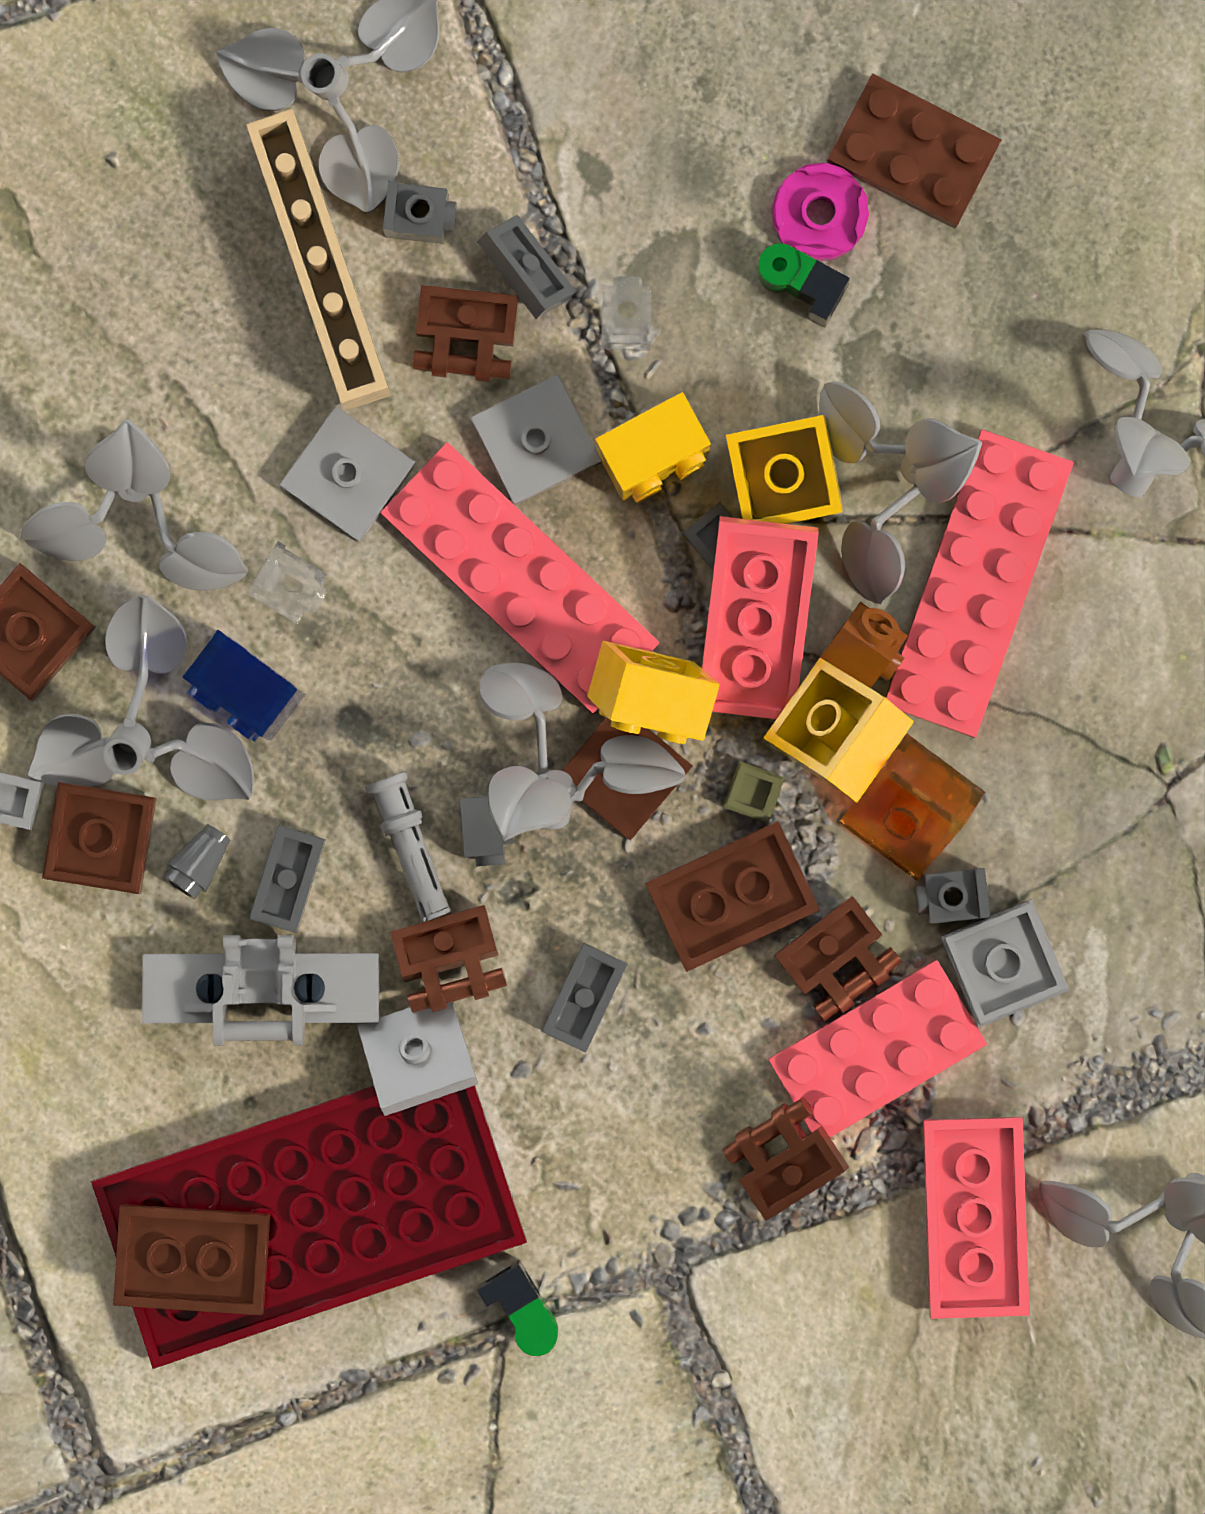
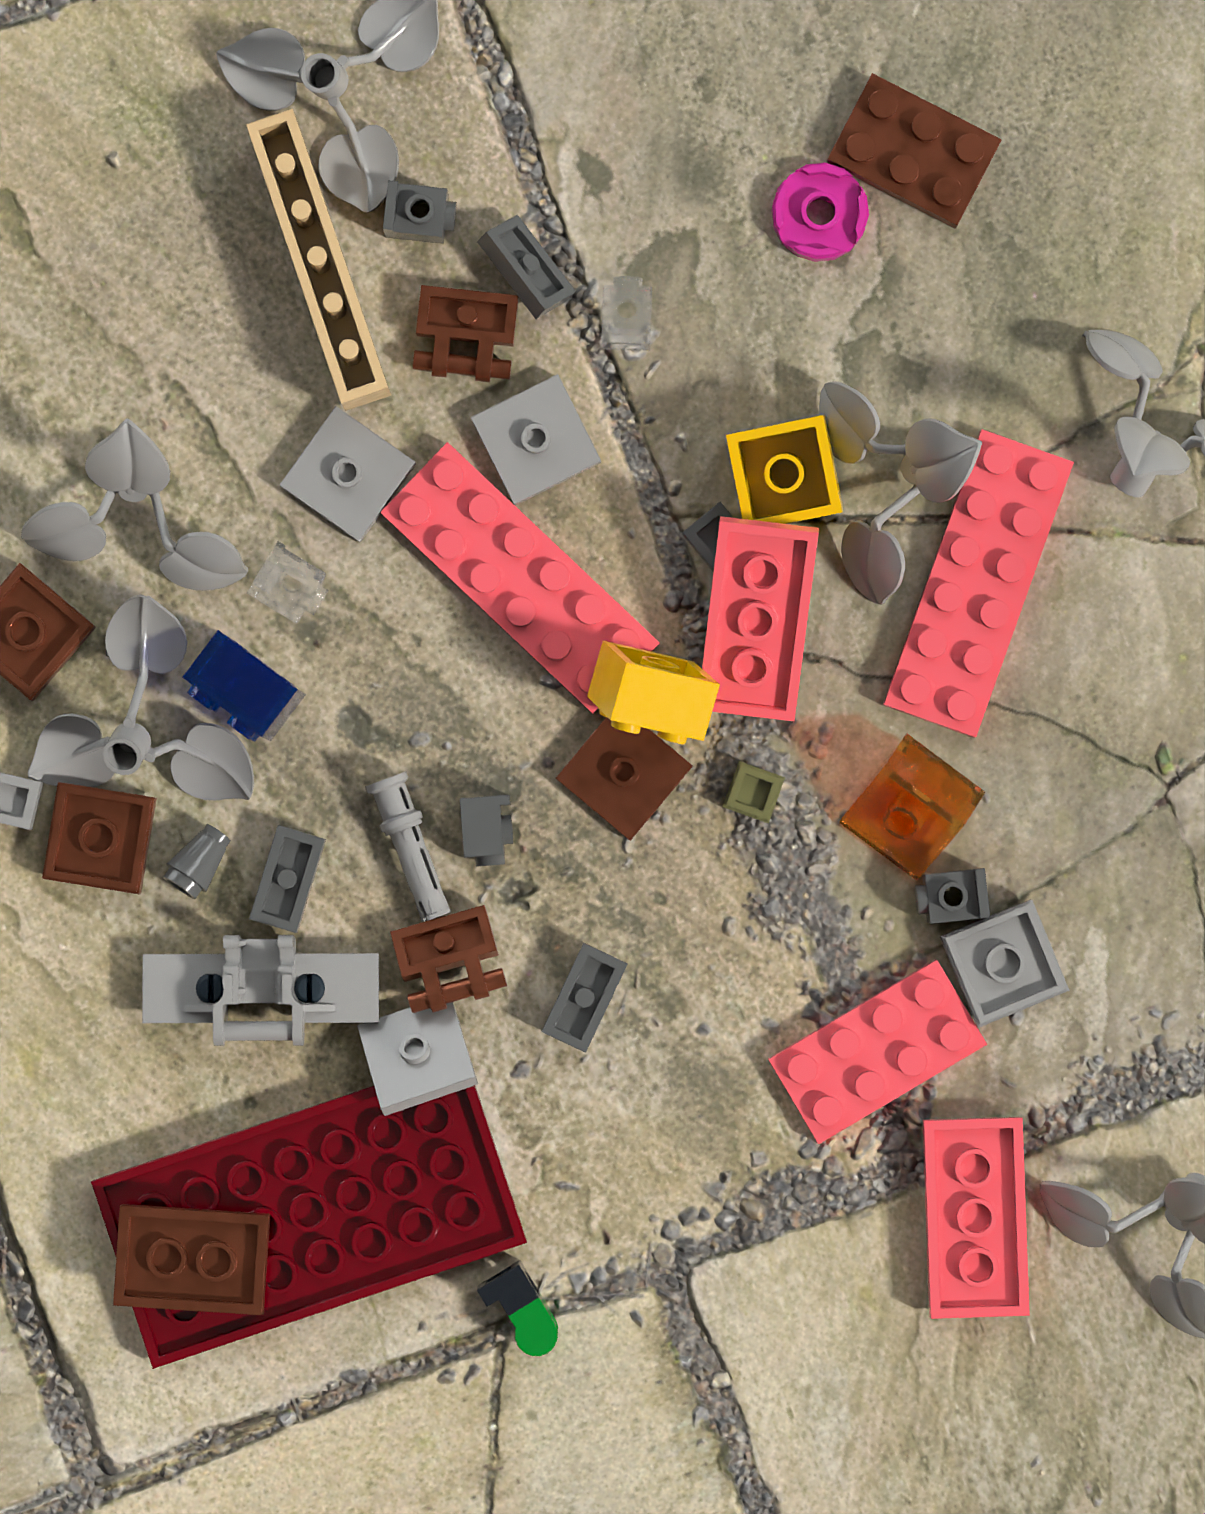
(530, 801): light grey plant -> none
(653, 448): yellow brick -> none
(732, 896): copper plate -> none
(792, 271): leg -> none
(793, 1172): copper plate -> none
(830, 945): copper plate -> none
(838, 729): yellow brick -> none
(867, 645): dark orange brick -> none

